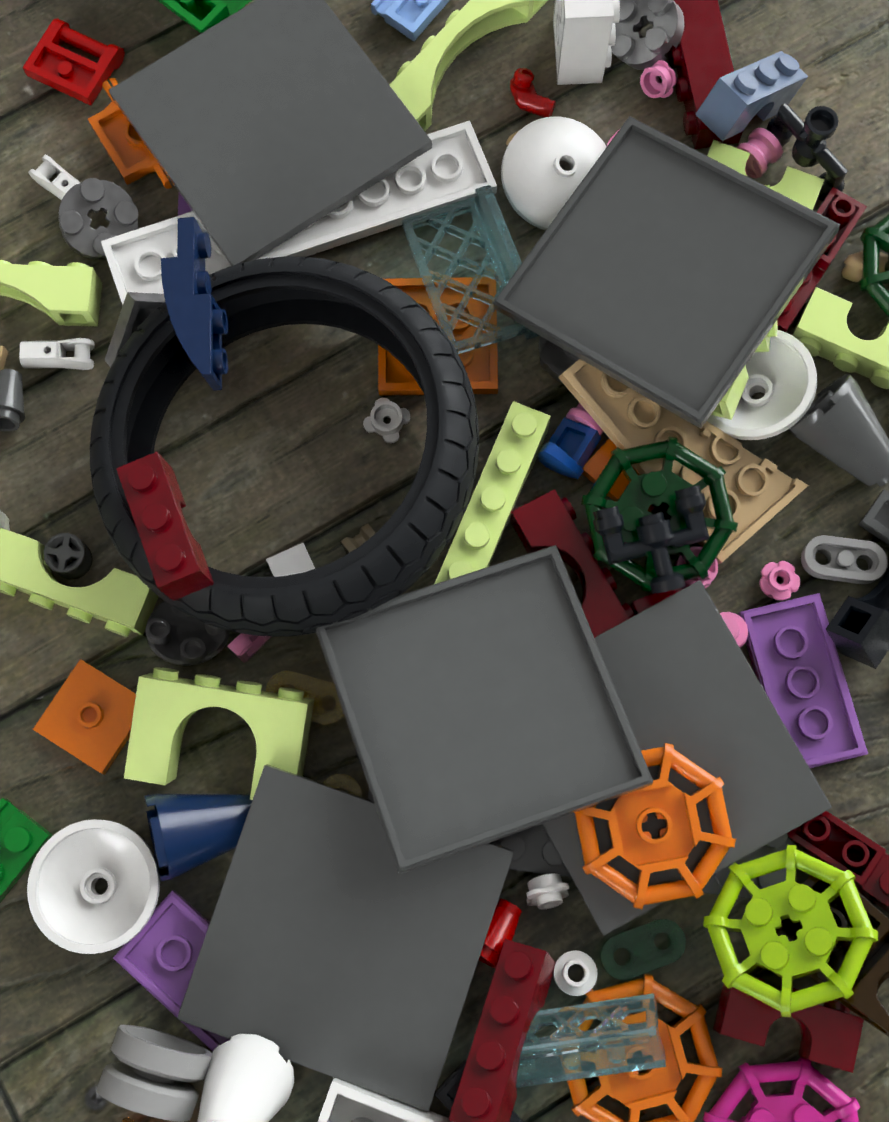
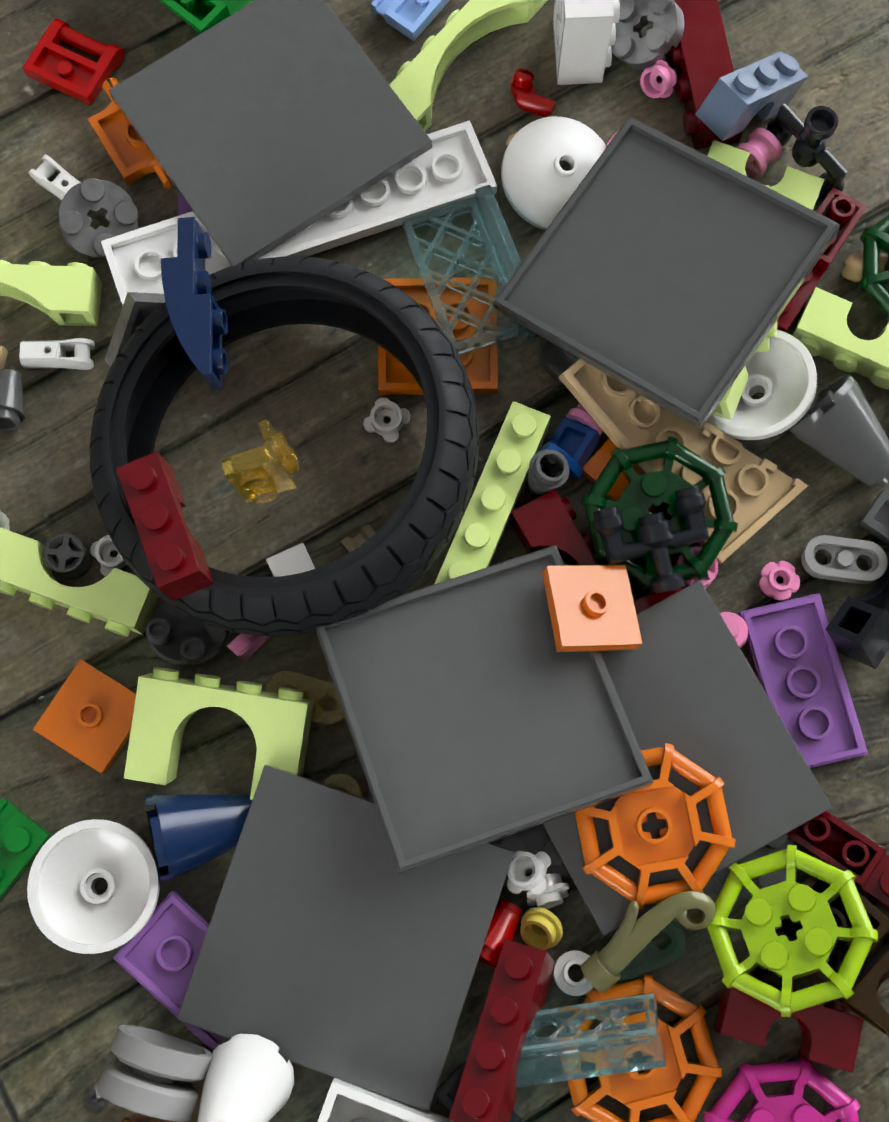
(102, 552): none -> white plate
(263, 470): none -> clear yellow bracket
(517, 870): none -> white plate
(541, 928): none -> light yellow plate
(546, 472): none -> dark grey cone
(591, 608): none -> plate
(633, 935): none -> olive plant

